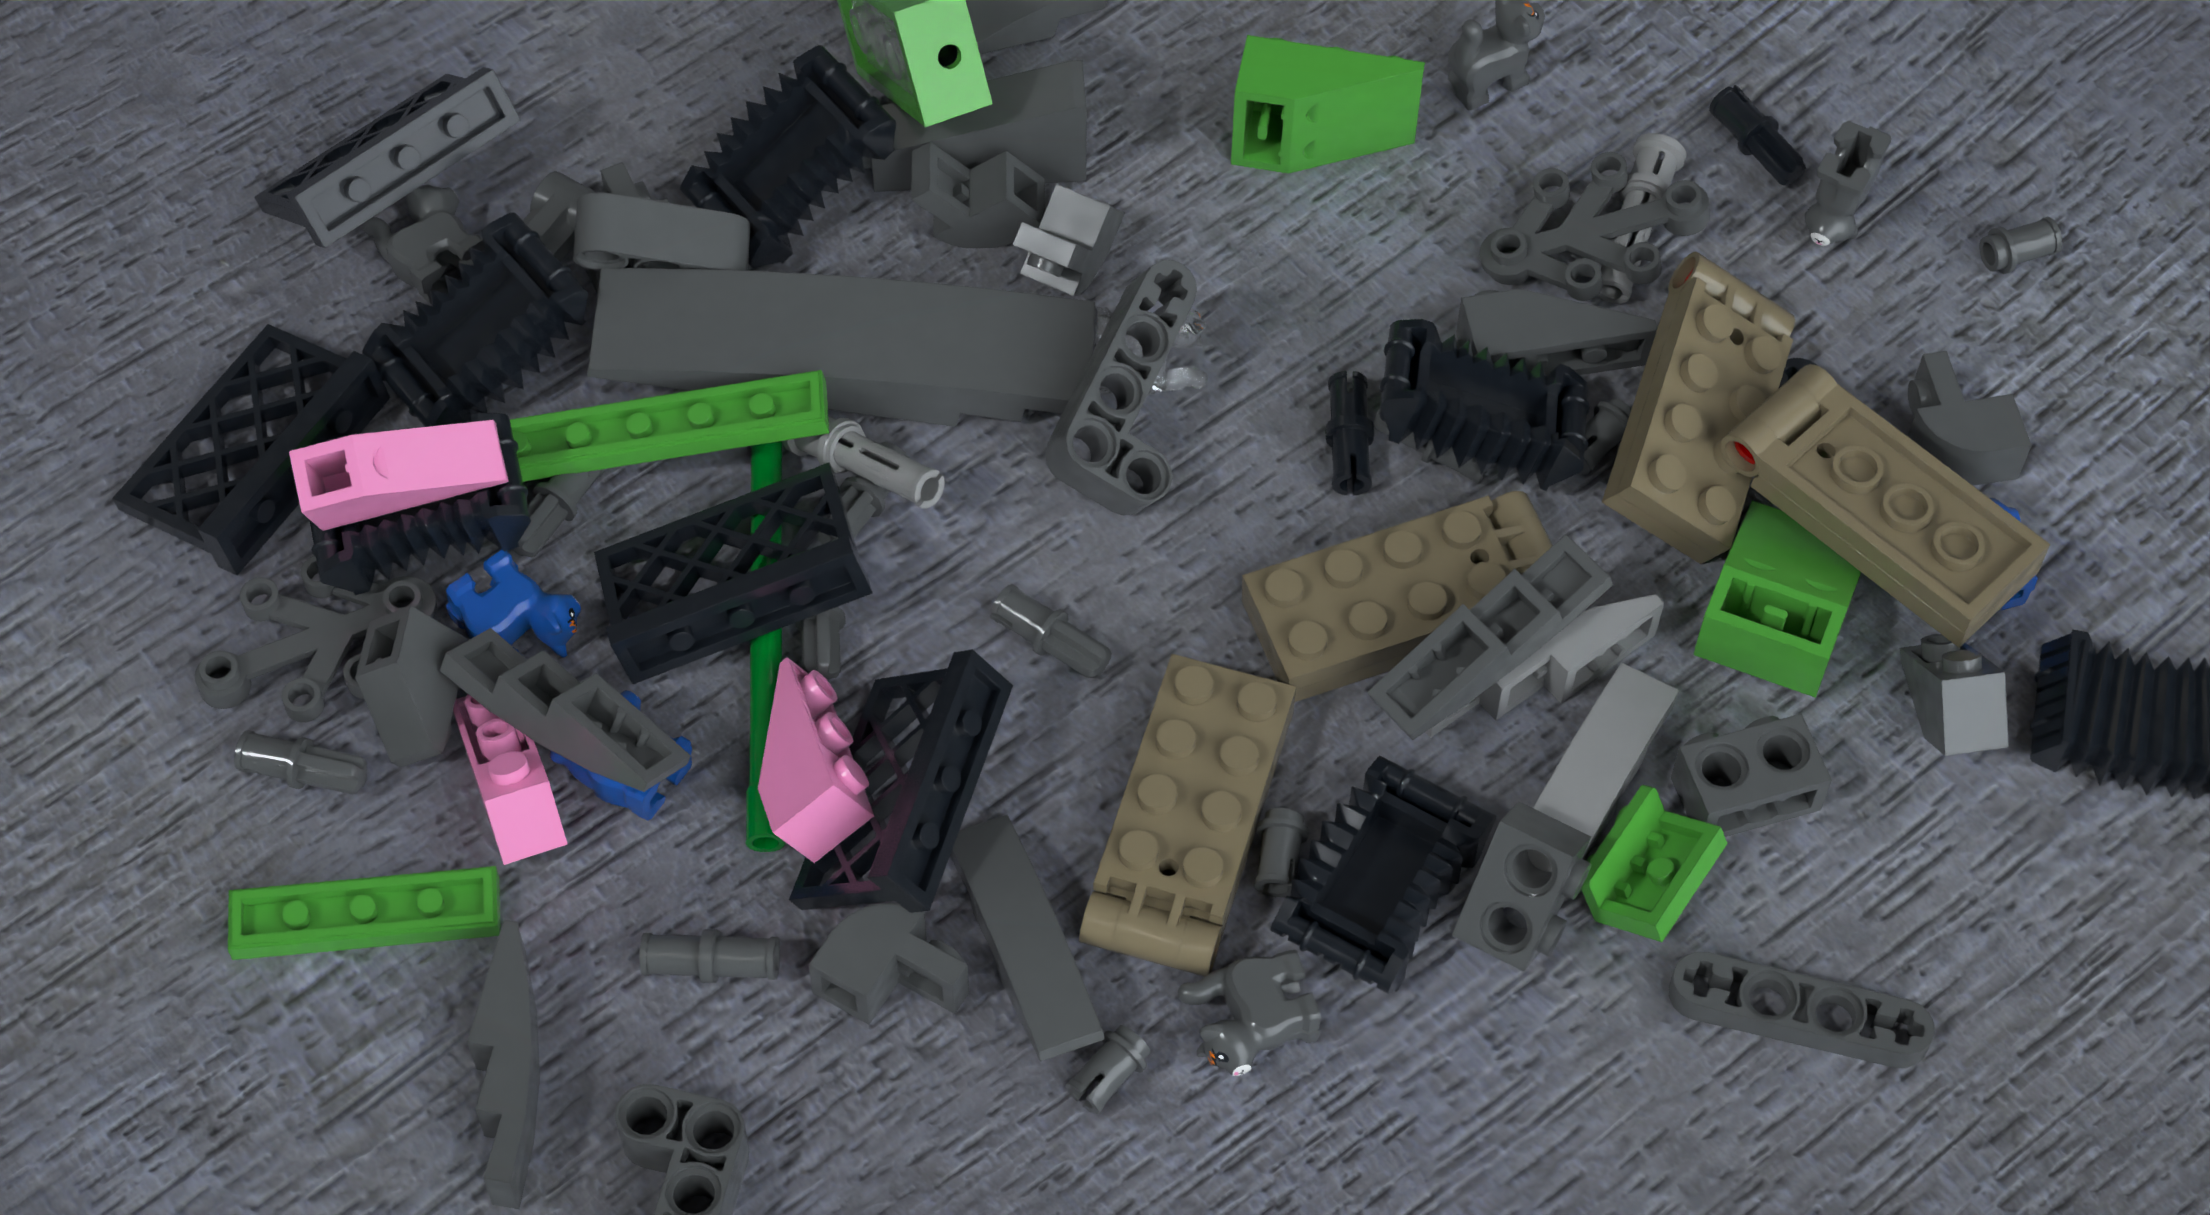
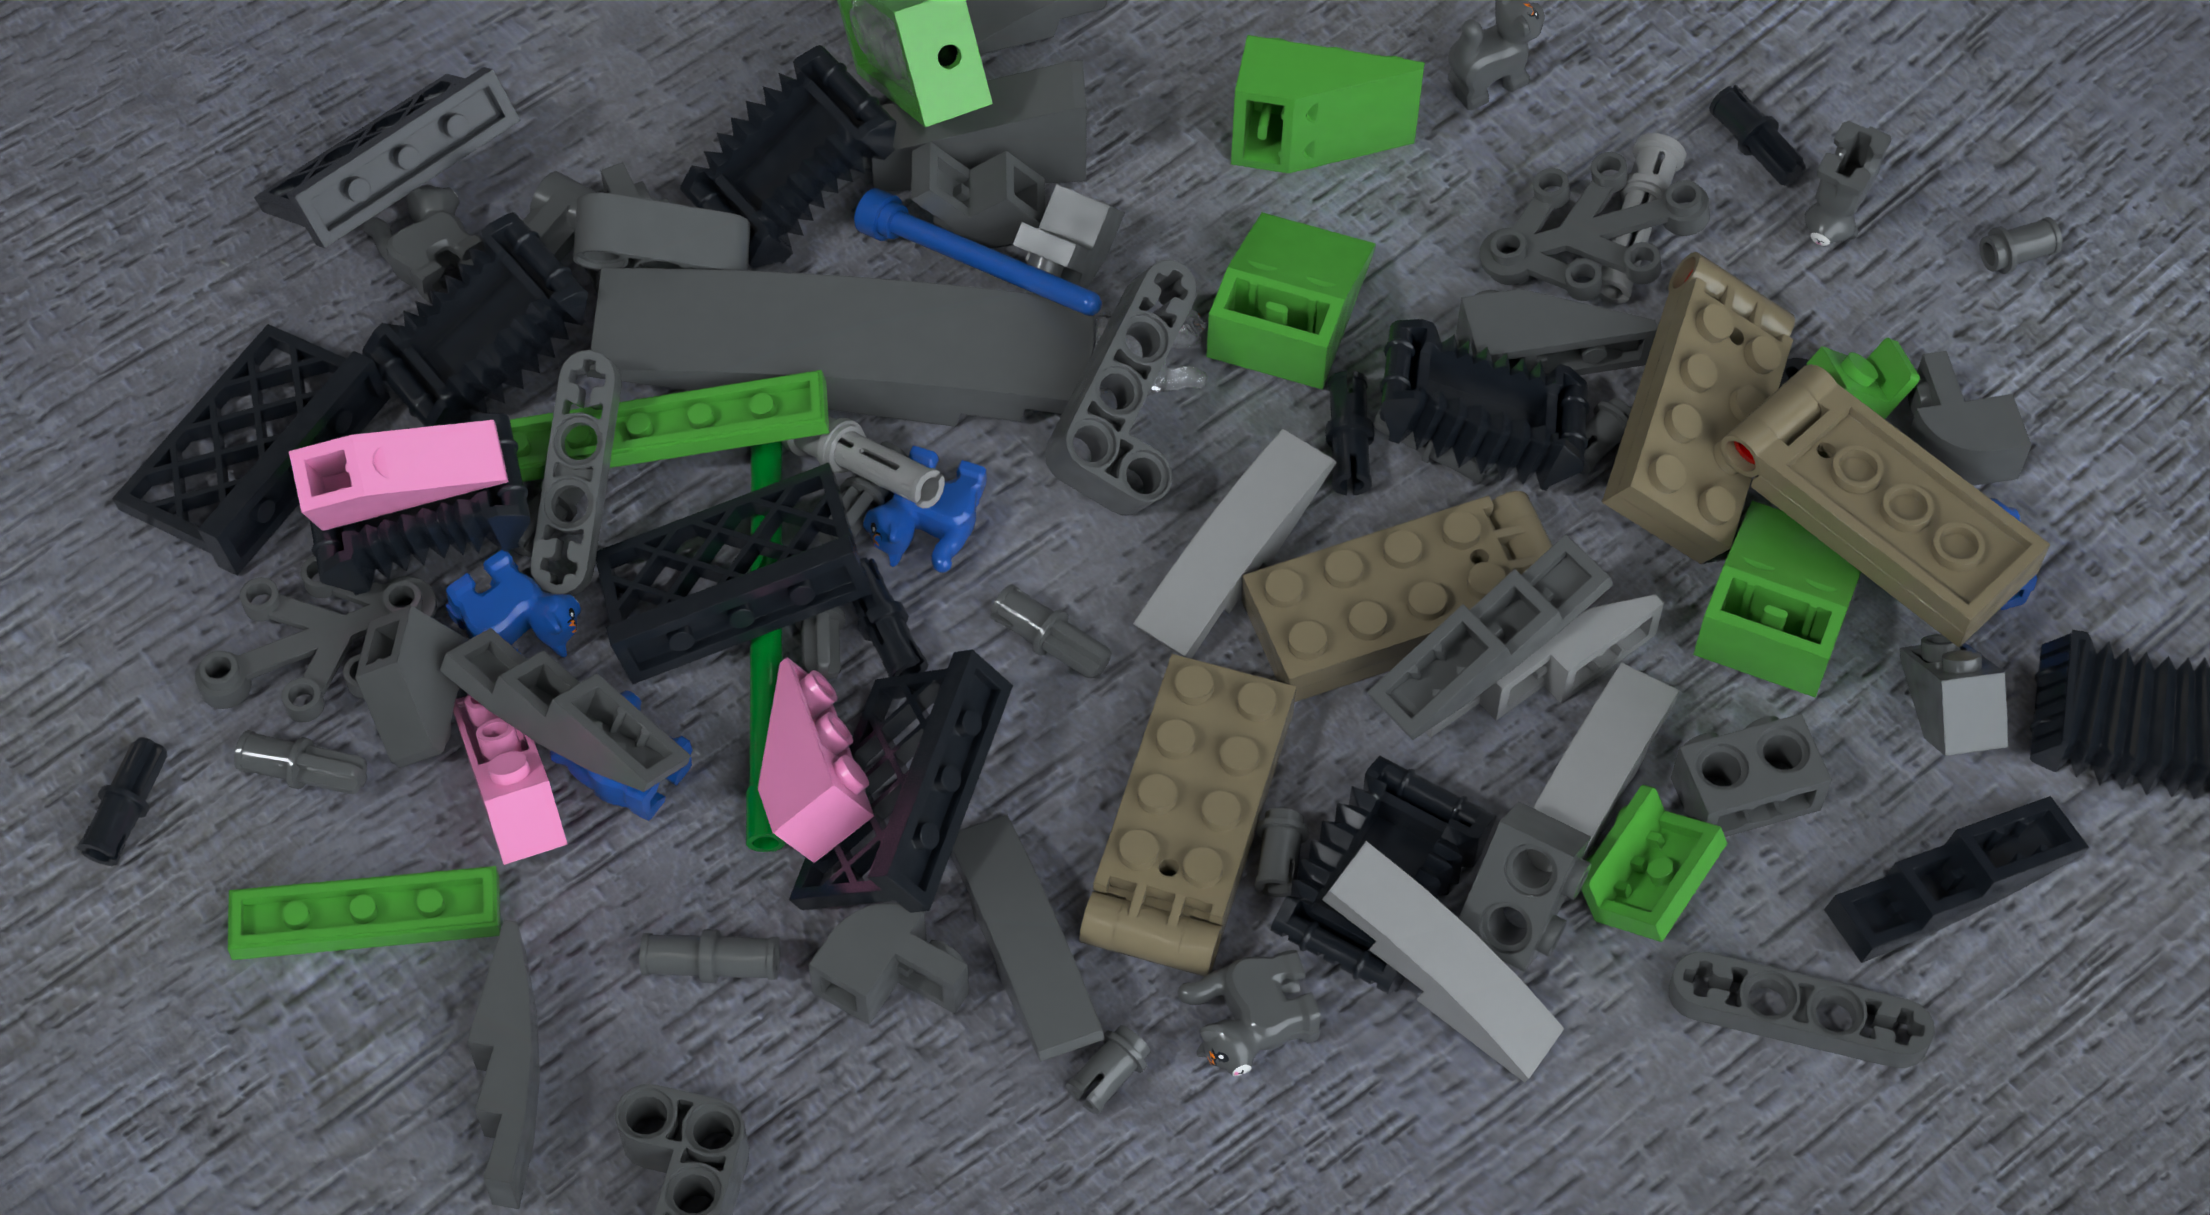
(123, 802): none -> black axle
(565, 473): none -> dark grey beam
(885, 217): none -> blue piece
(885, 626): none -> black pin
(948, 519): none -> blue animal
(1234, 541): none -> light grey slope
(1287, 299): none -> bright green slope
(1446, 960): none -> light grey slope
(1875, 381): none -> bright green bracket
(1956, 879): none -> black slope

